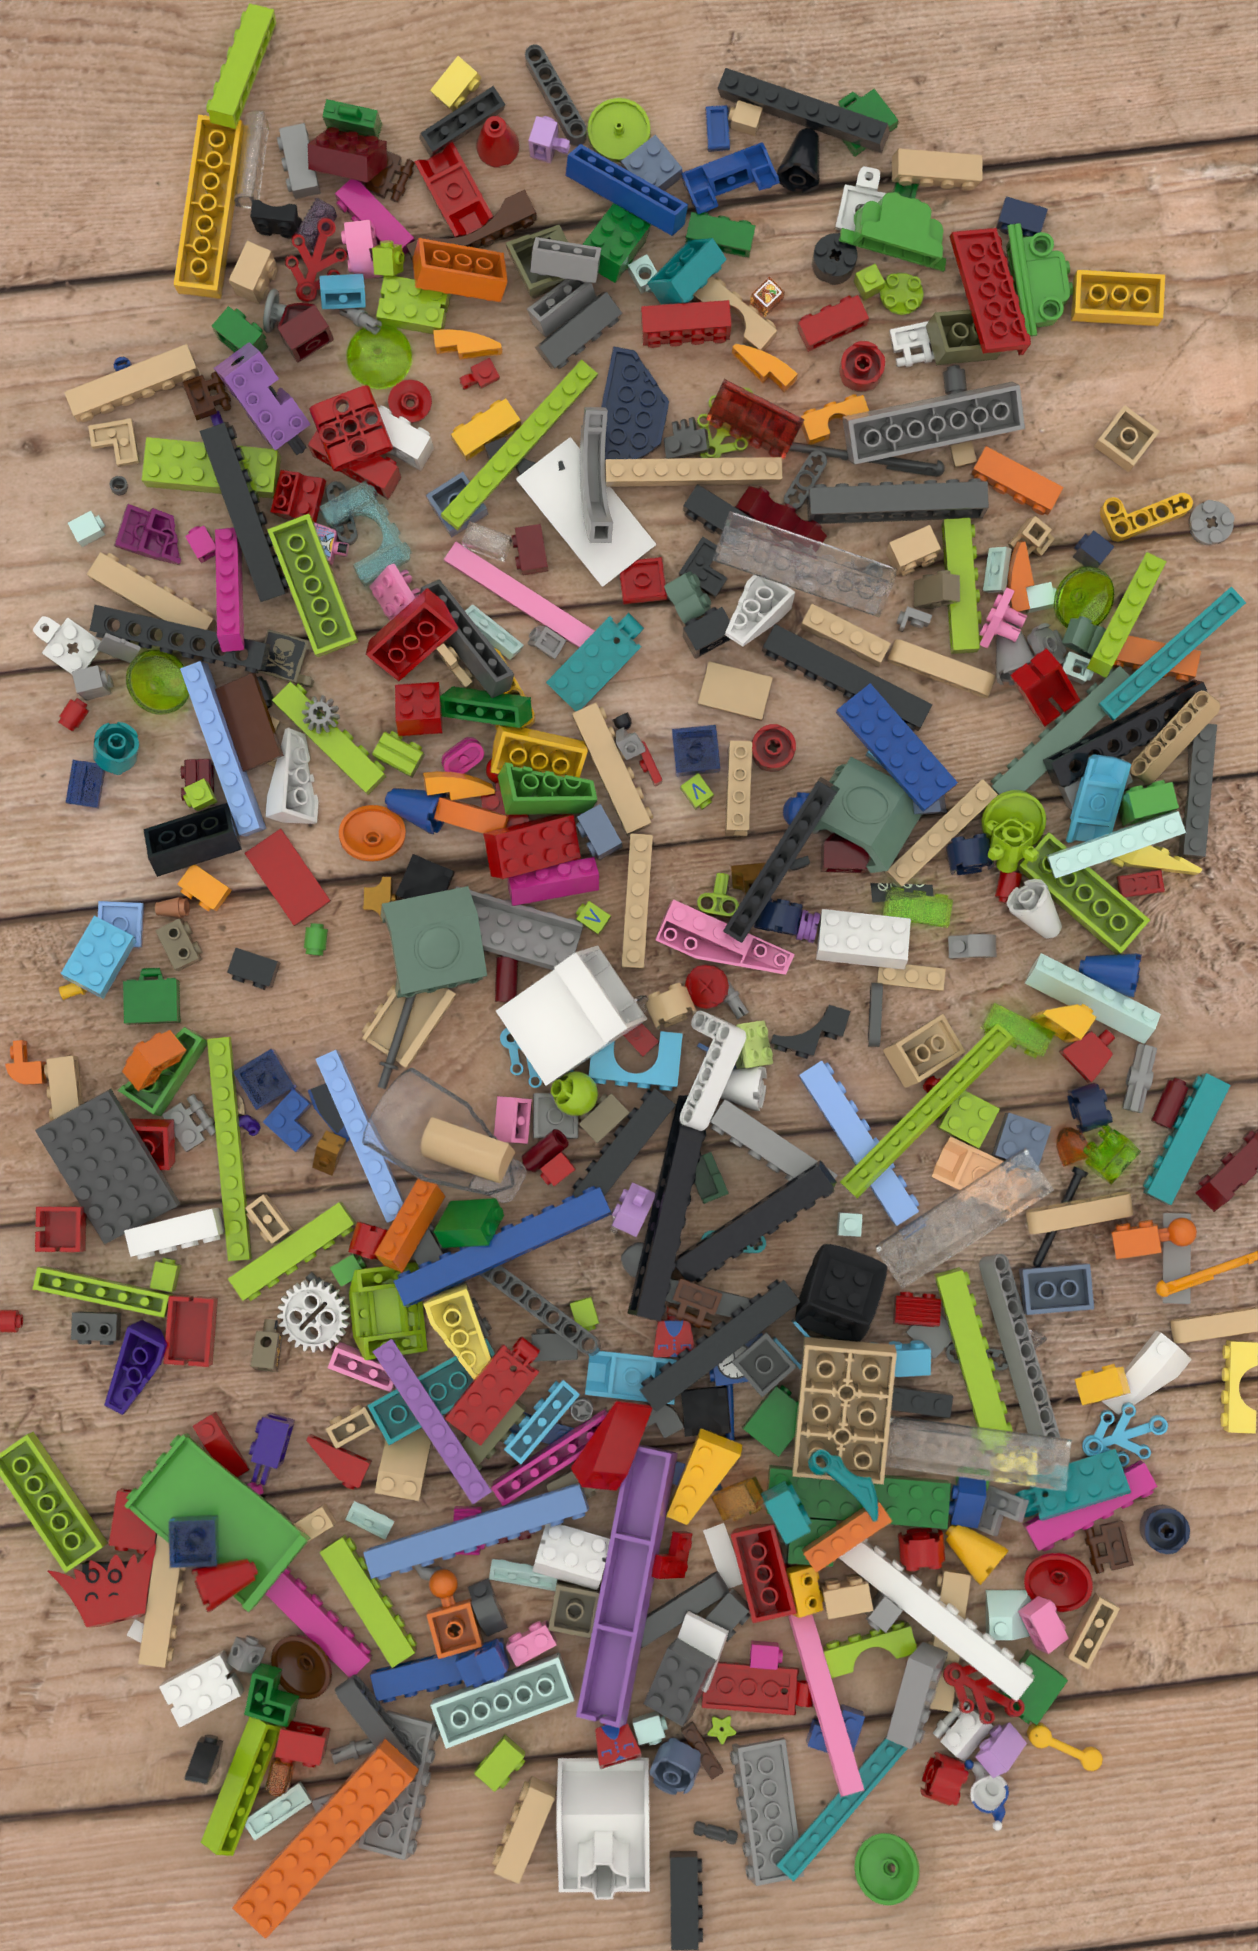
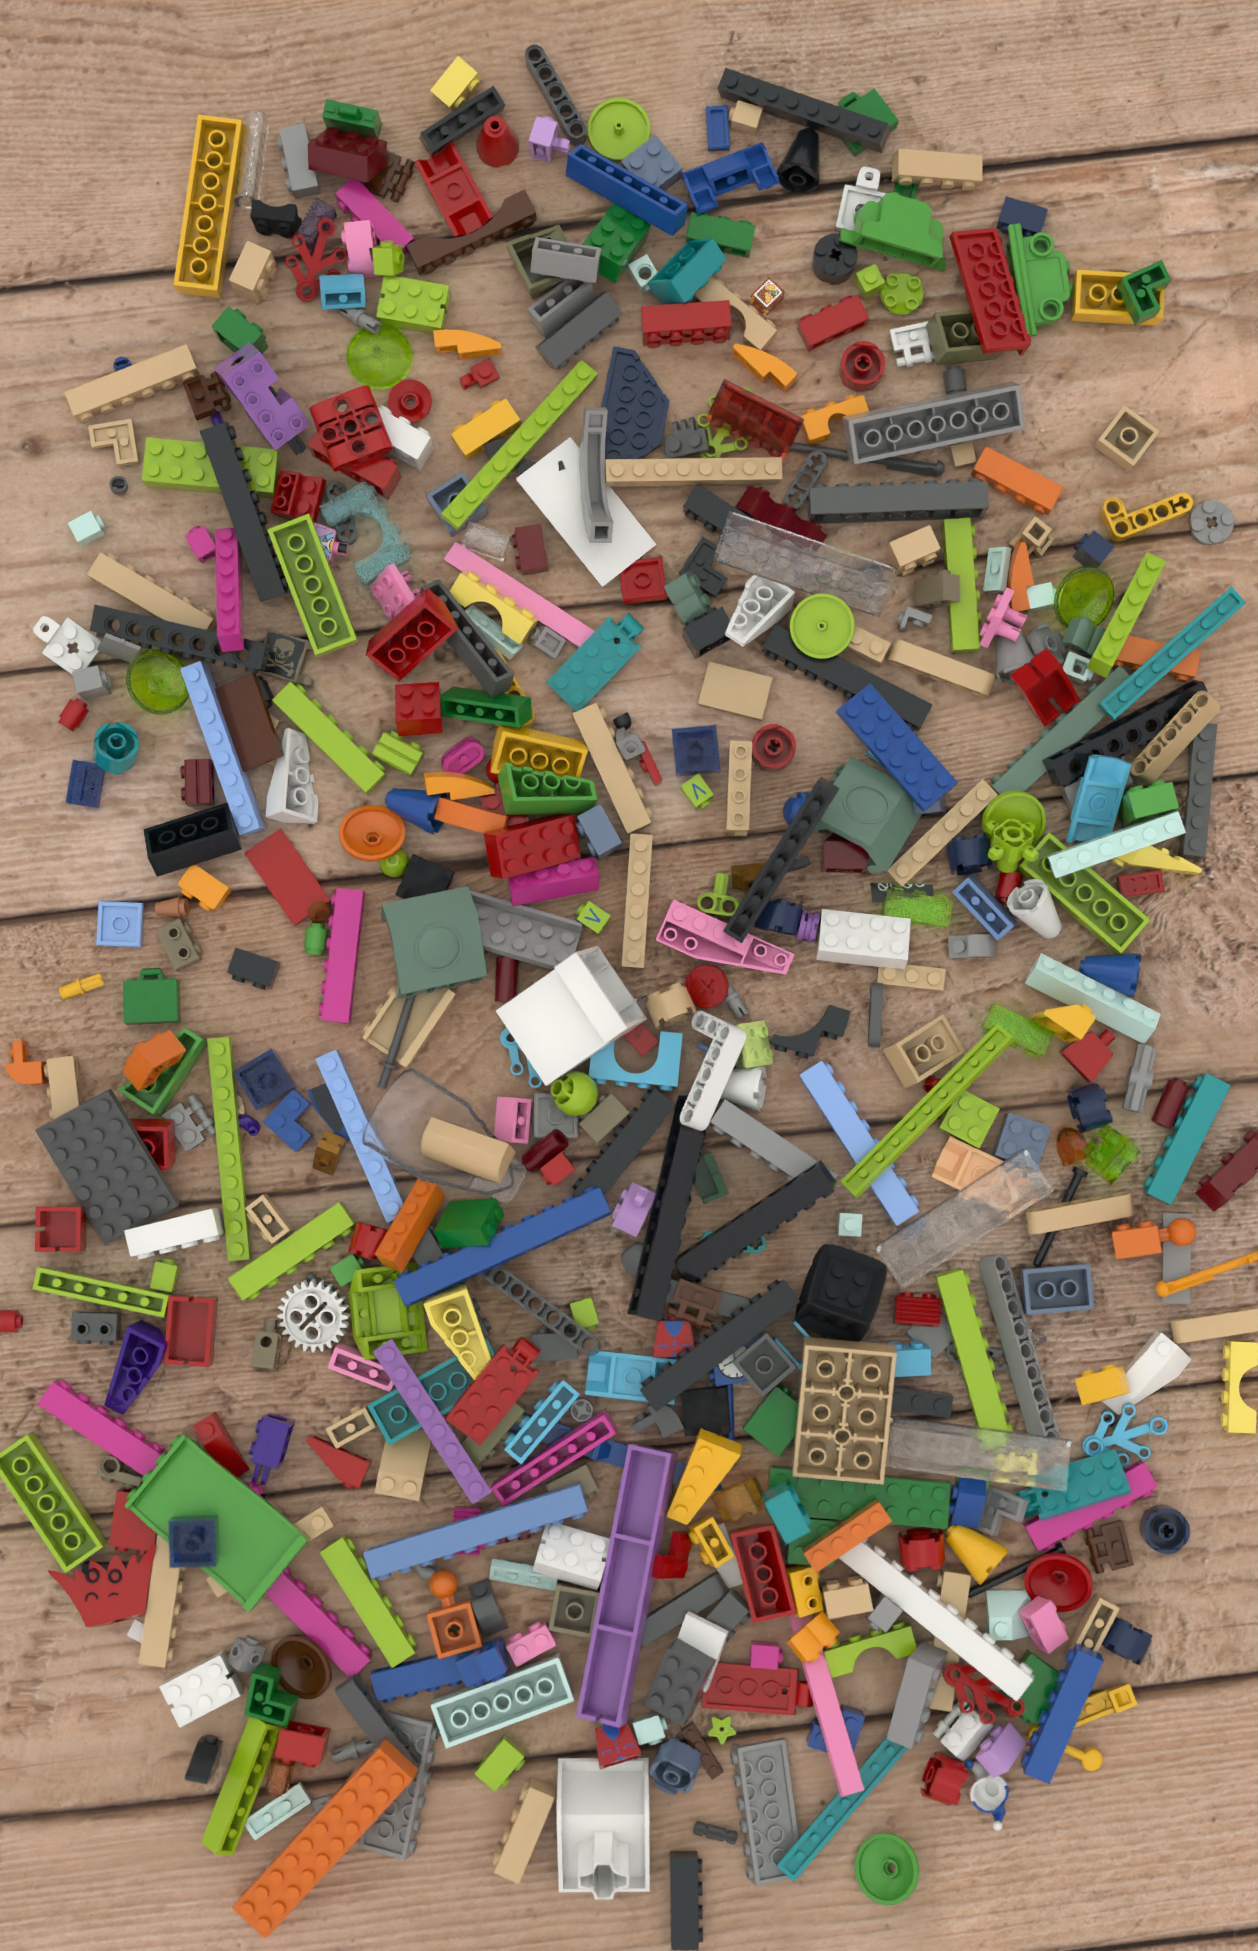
(98, 957): medium azure brick -> none
(101, 1427): none -> dark pink brick
(129, 1478): none -> dark tan plate
(148, 534): magenta slope -> none
(199, 795): lime brick -> none
(223, 1581): red cone -> none
(241, 66): lime brick -> none
(299, 326): dark red piece -> none
(319, 912): none -> dark orange tile
(328, 709): light grey gear -> none
(343, 955): none -> dark pink brick
(369, 1520): light aqua plate -> none
(377, 895): pearl gold brick -> none
(395, 865): none -> lime brick
(451, 659): tan plate -> none
(459, 270): orange brick -> none
(515, 620): none -> light yellow arch
(612, 1447): red slope -> none
(711, 1541): none -> yellow brick
(813, 1637): none -> light orange brick
(822, 626): none -> lime piece
(859, 1486): teal piece -> none
(985, 907): none -> medium blue brick
(1009, 1574): none -> black bar
(1062, 1713): none -> blue brick
(1105, 1702): none -> yellow slope
(1127, 1642): none -> dark blue brick
(1139, 290): none -> green brick

